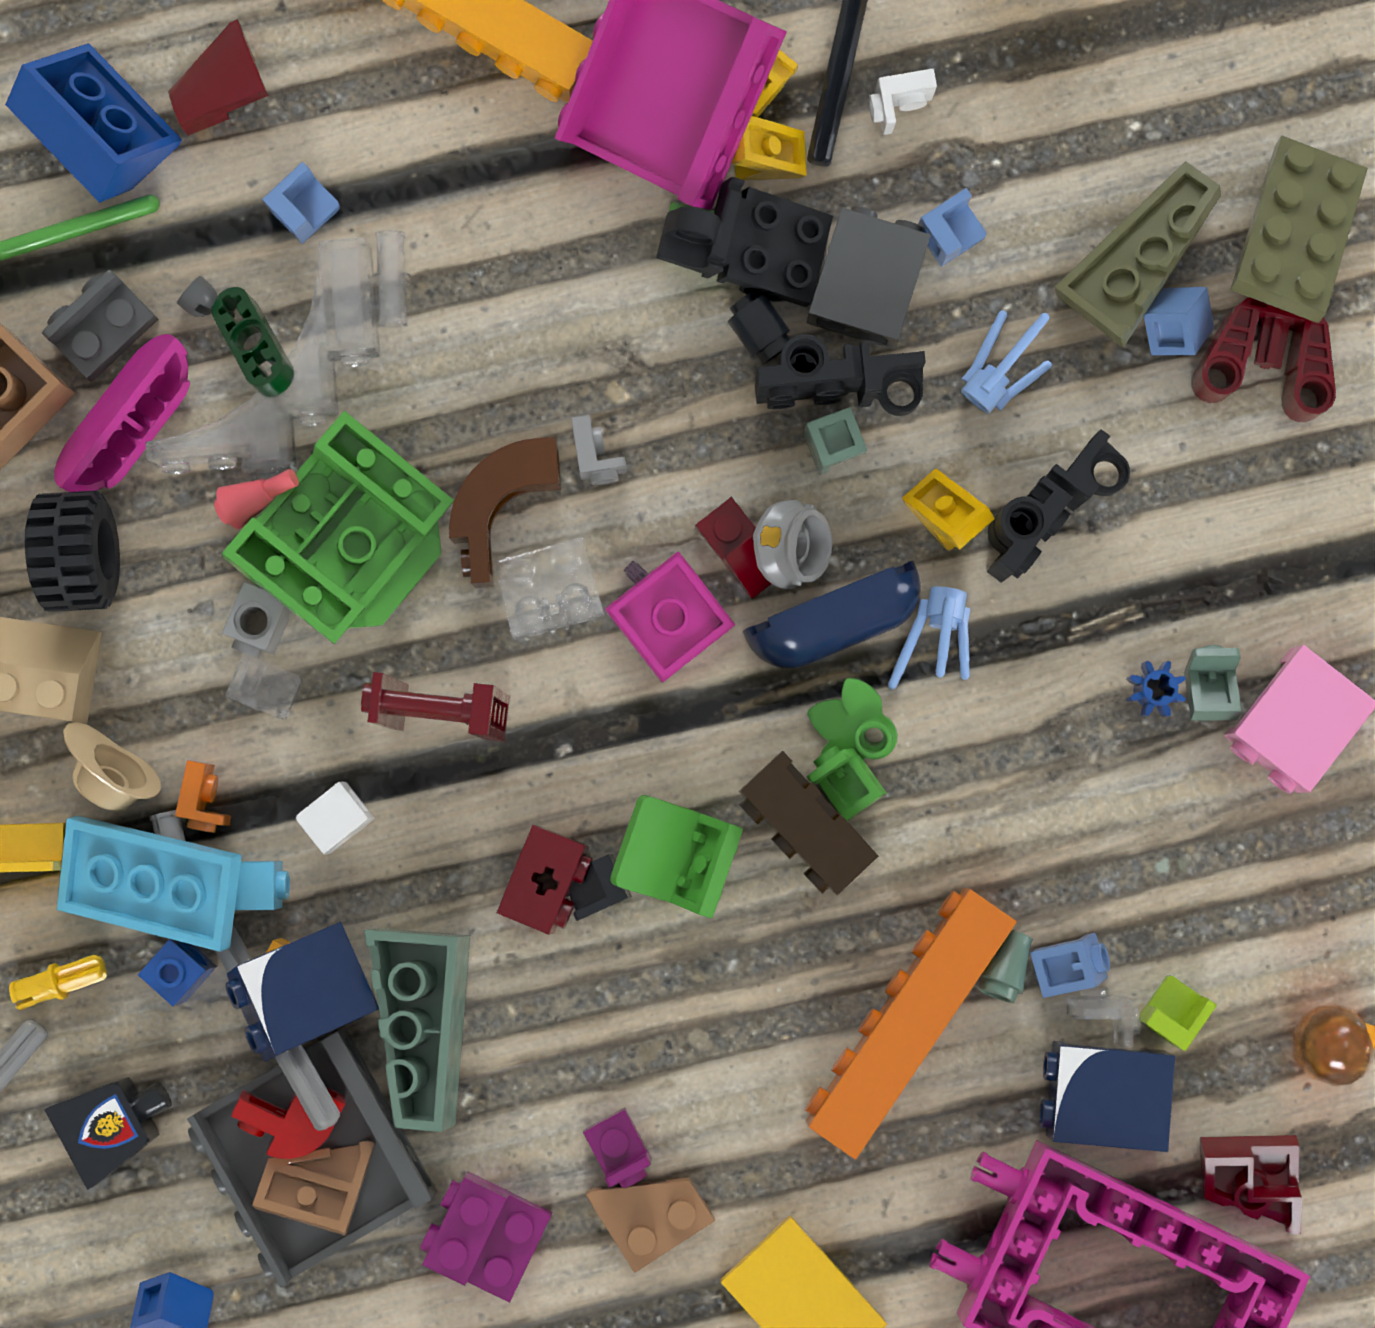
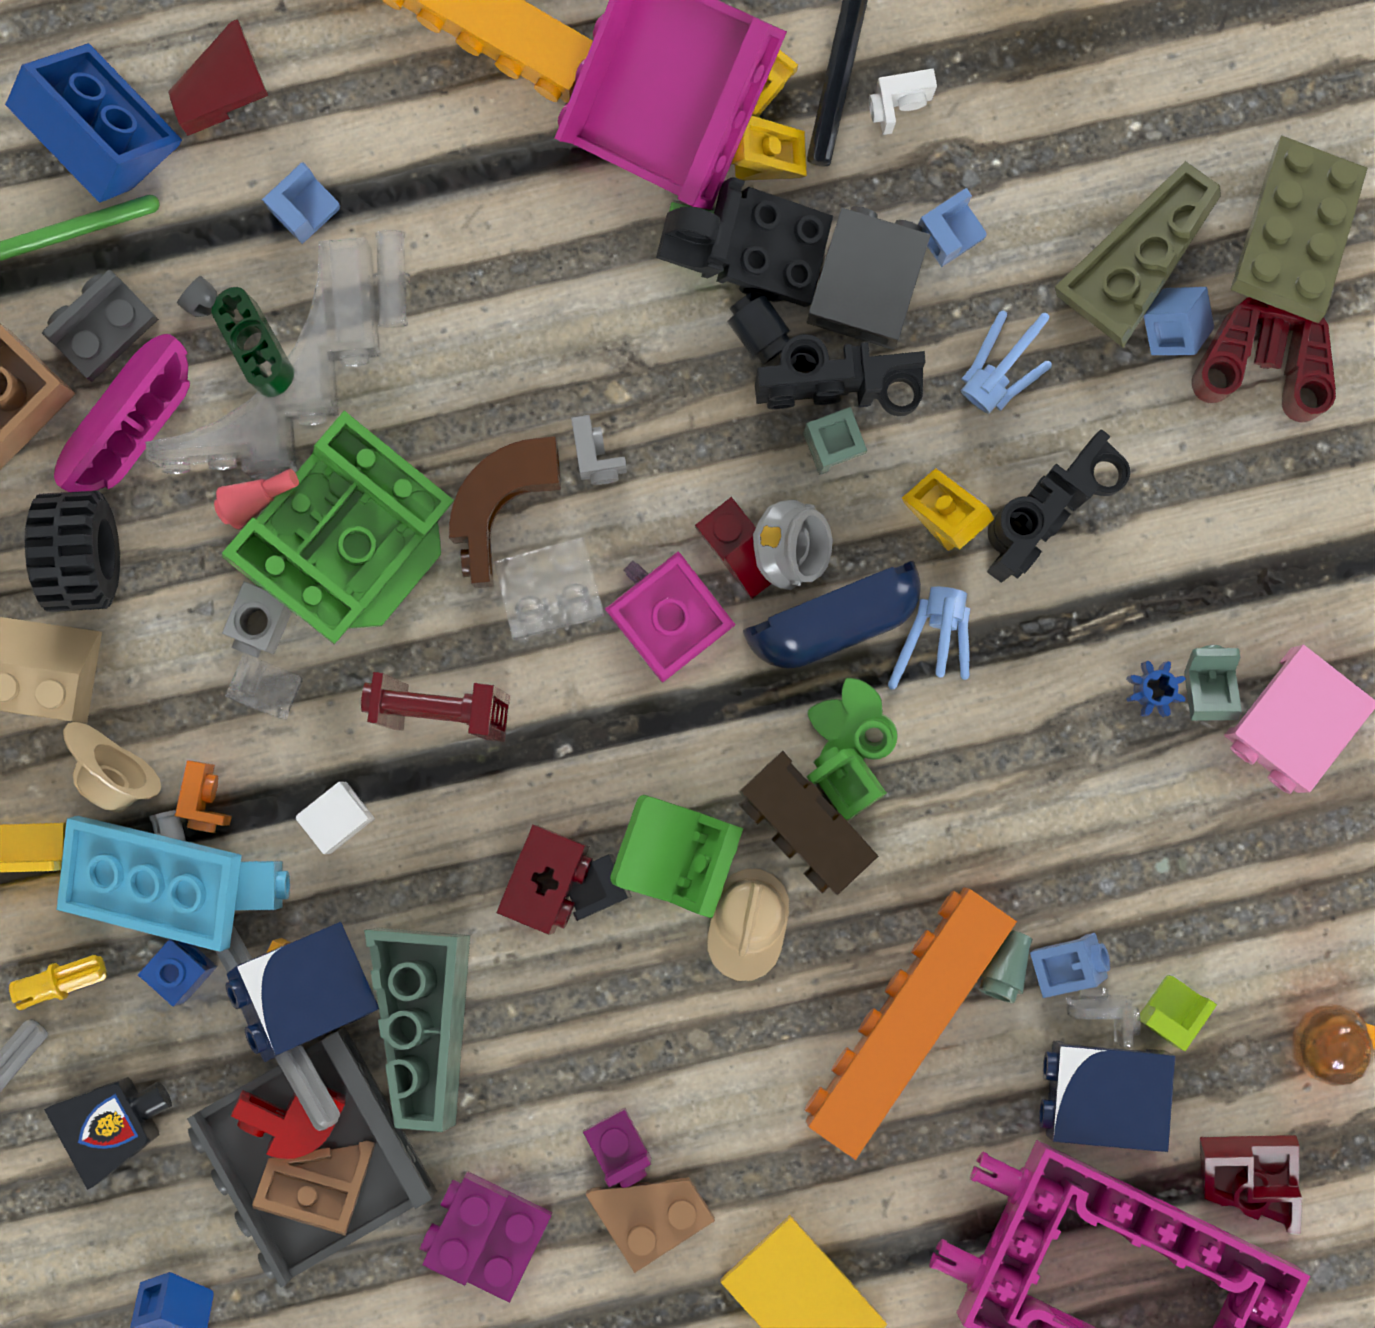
(748, 925): none -> tan piece

